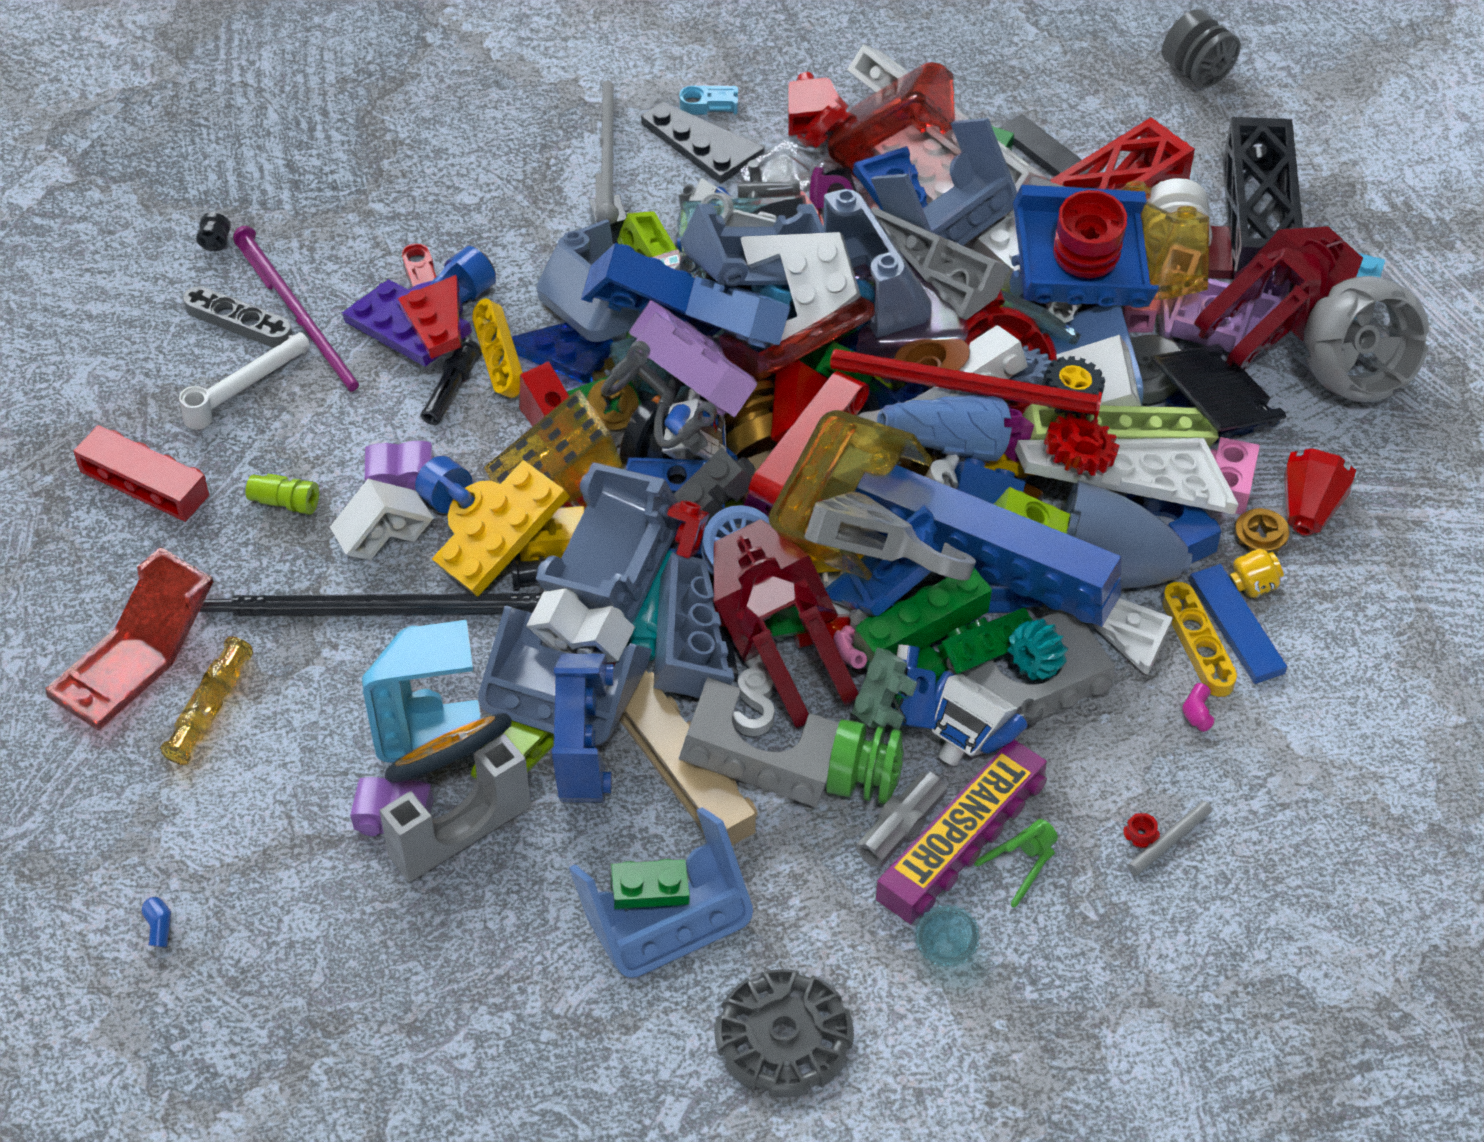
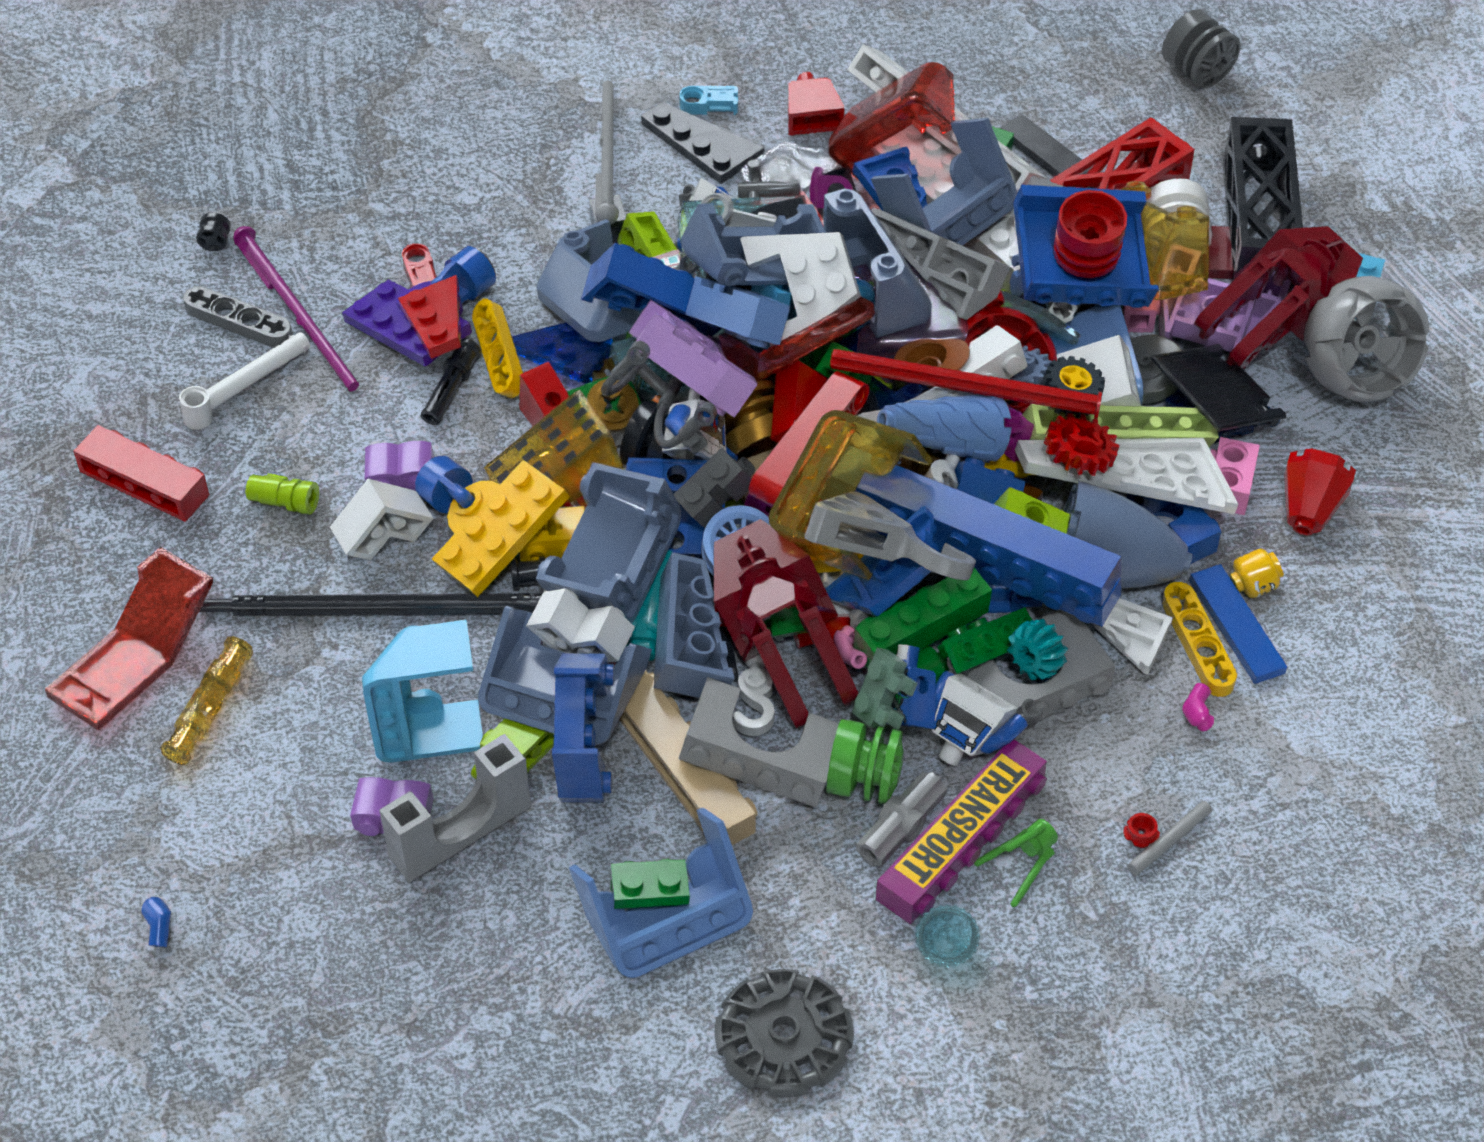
(448, 748): black wedge -> none
(691, 532): red bracket -> none
(822, 122): red plate -> none
(1272, 525): pearl gold gear -> none

